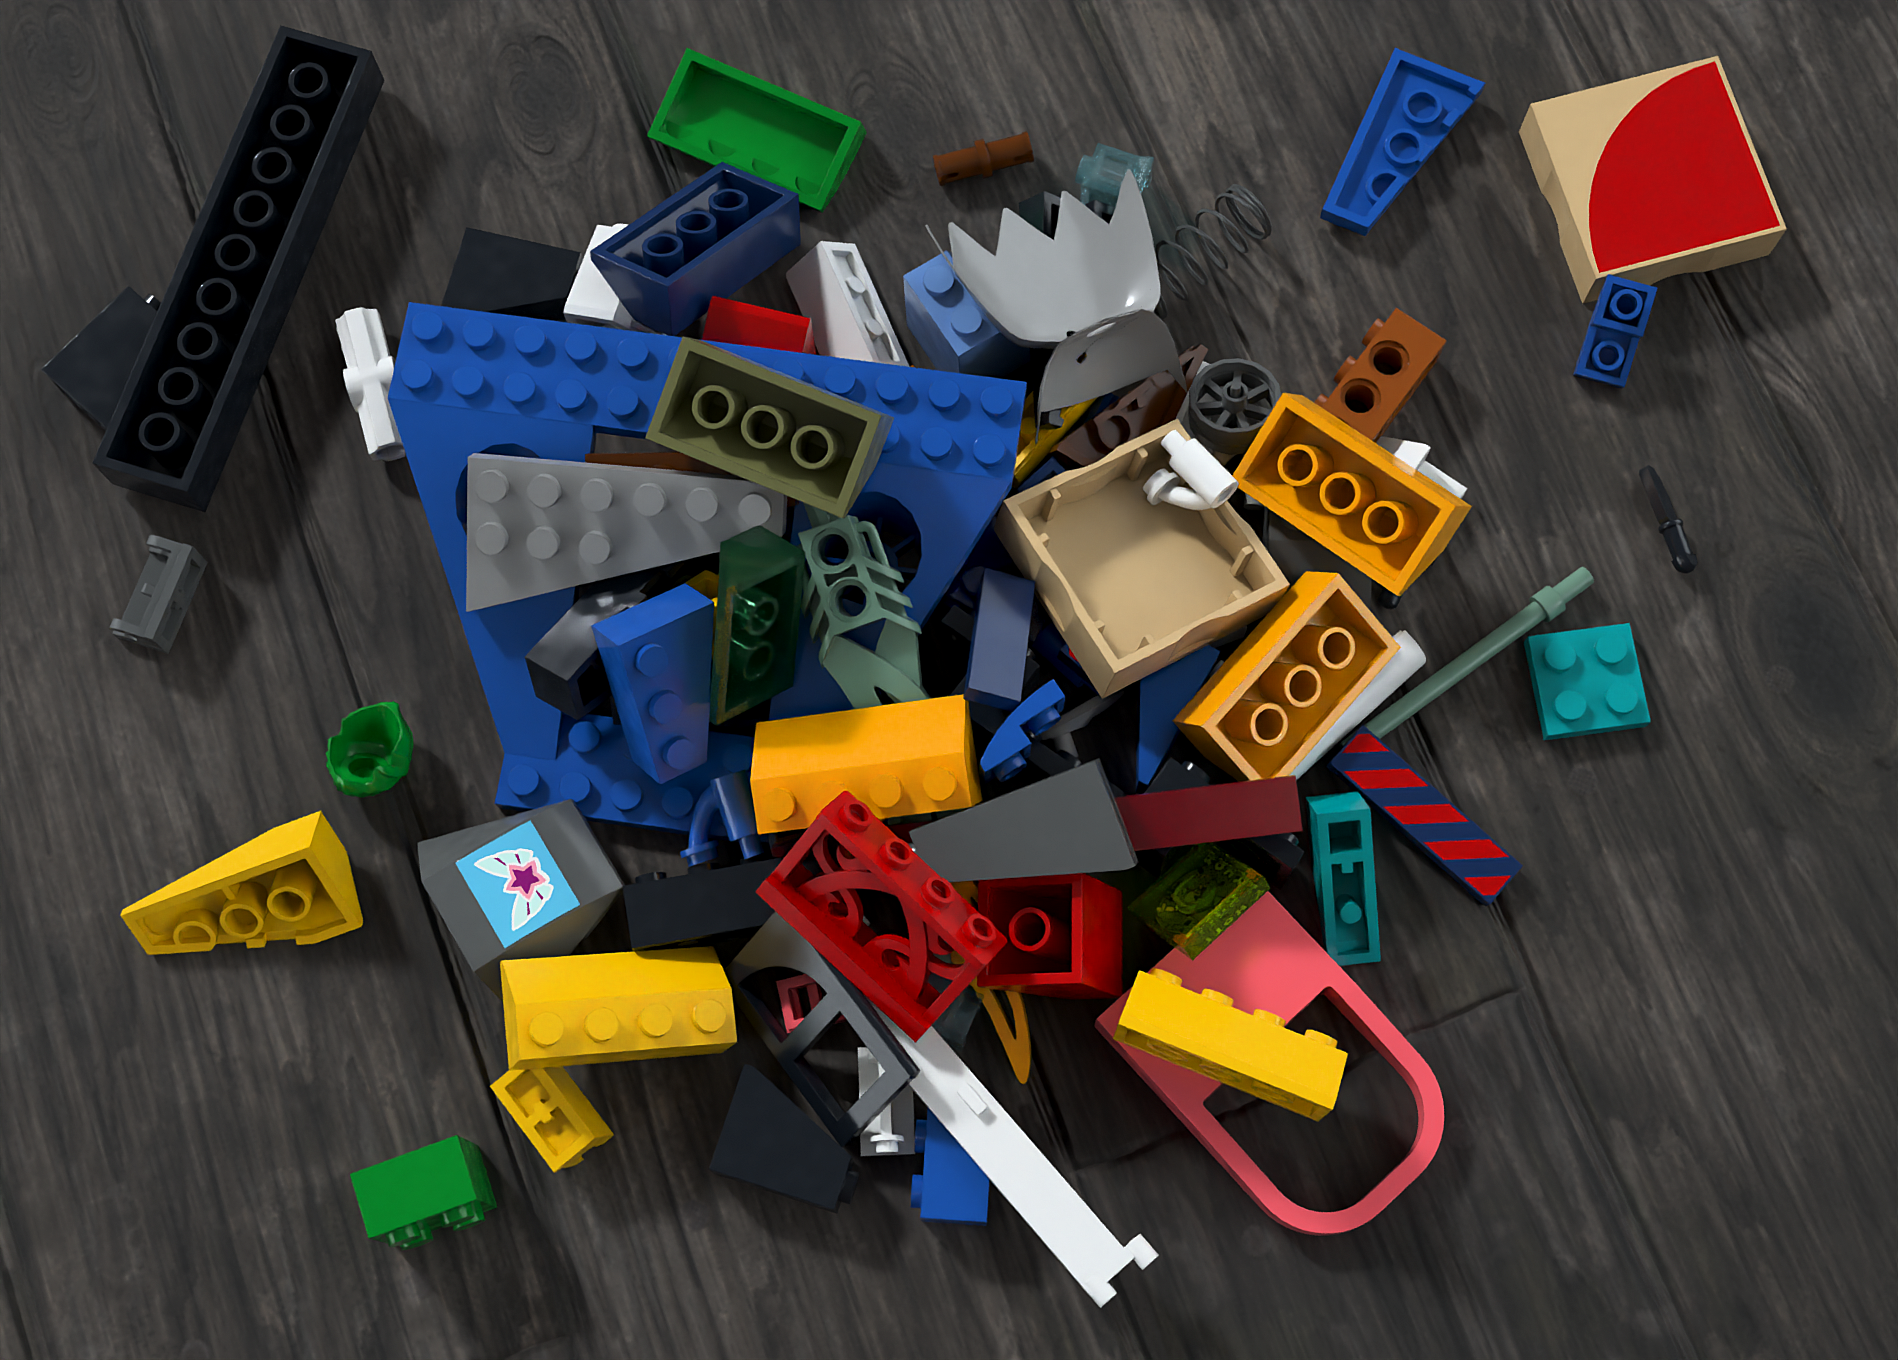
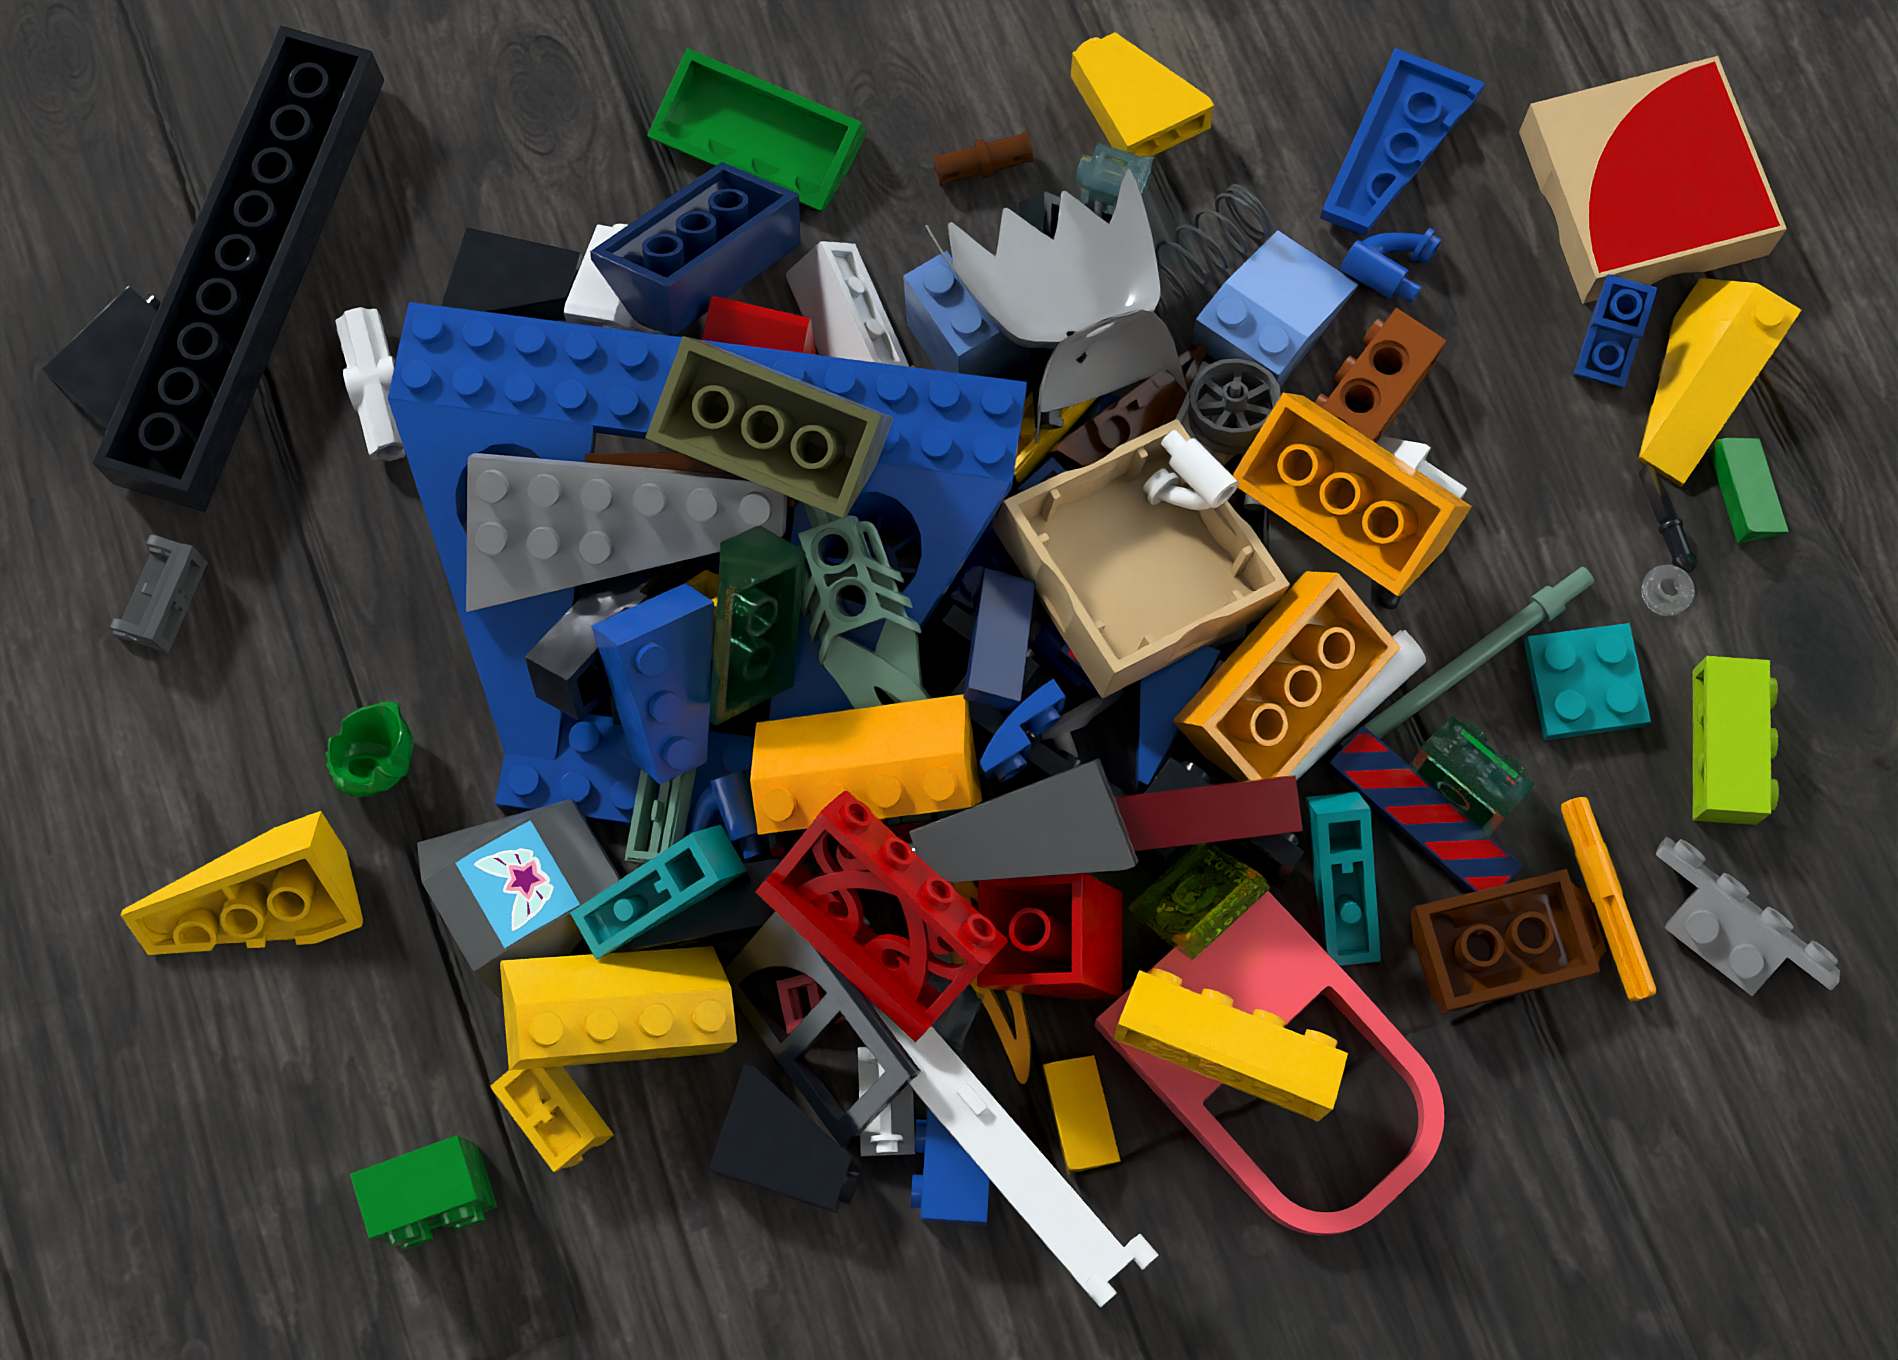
(659, 890): none -> teal slope
(667, 812): none -> sand green tile
(1080, 1114): none -> yellow slope
(1136, 97): none -> yellow slope
(1273, 307): none -> medium blue slope
(1372, 268): none -> blue plant
(1472, 773): none -> clear green slope
(1506, 940): none -> reddish brown slope
(1608, 898): none -> light orange axle
(1661, 602): none -> clear plate
(1710, 362): none -> yellow wedge
(1733, 740): none -> lime brick
(1733, 930): none -> light grey bracket
(1747, 489): none -> green slope

